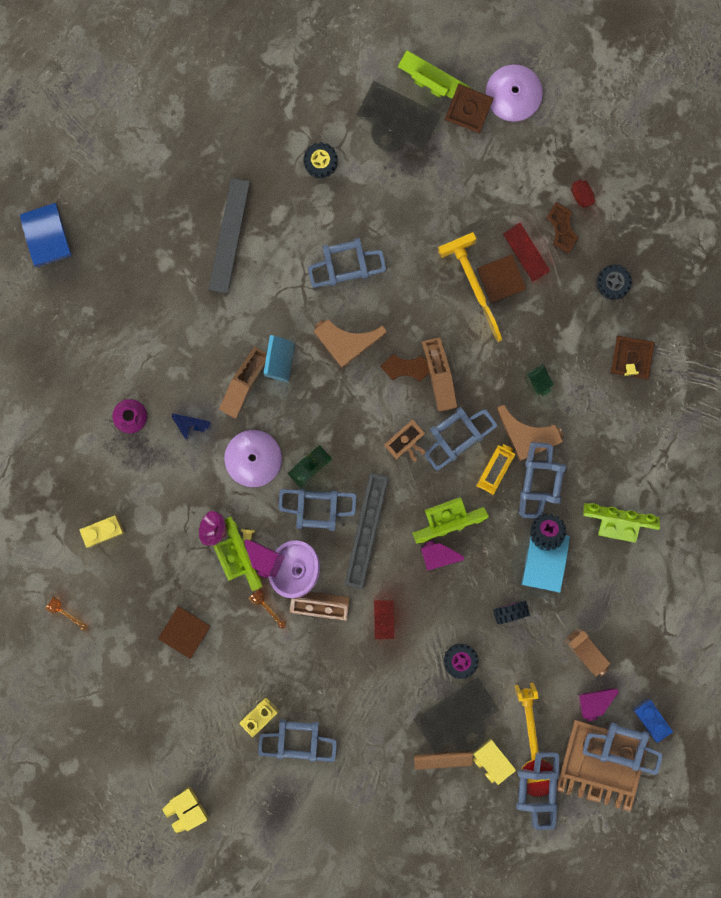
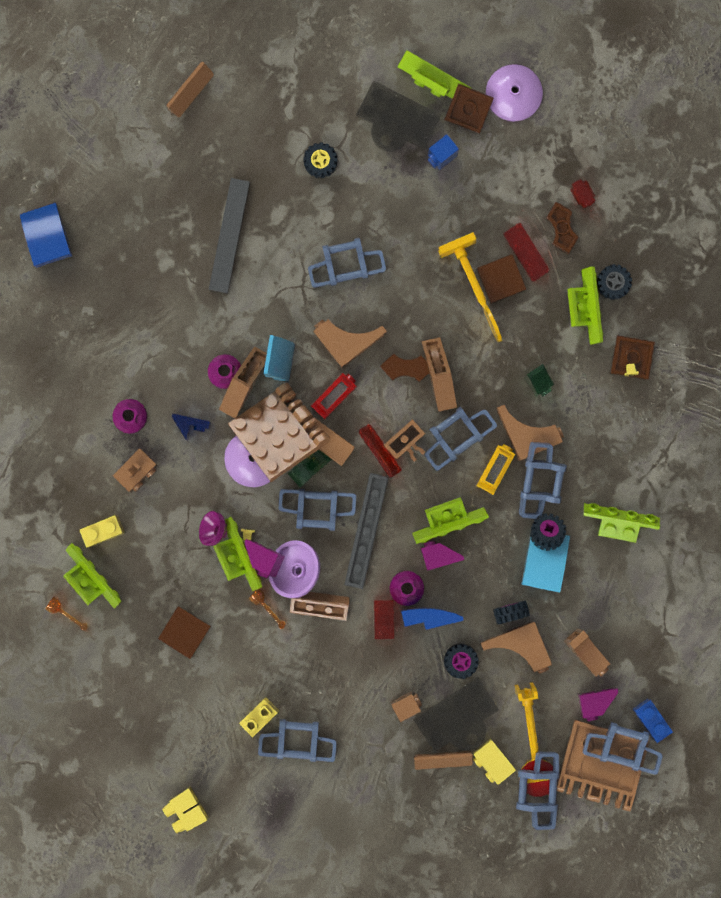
(86, 579): none -> lime bracket
(135, 471): none -> medium nougat brick
(190, 89): none -> medium nougat slope
(213, 370): none -> magenta piece
(277, 436): none -> medium nougat hinge
(334, 395): none -> red window
(337, 448): none -> medium nougat slope
(379, 451): none -> clear red slope
(406, 577): none -> magenta piece
(406, 706): none -> medium nougat brick
(430, 617): none -> blue slope
(442, 152): none -> blue brick
(524, 641): none -> medium nougat arch
(585, 306): none -> lime bracket

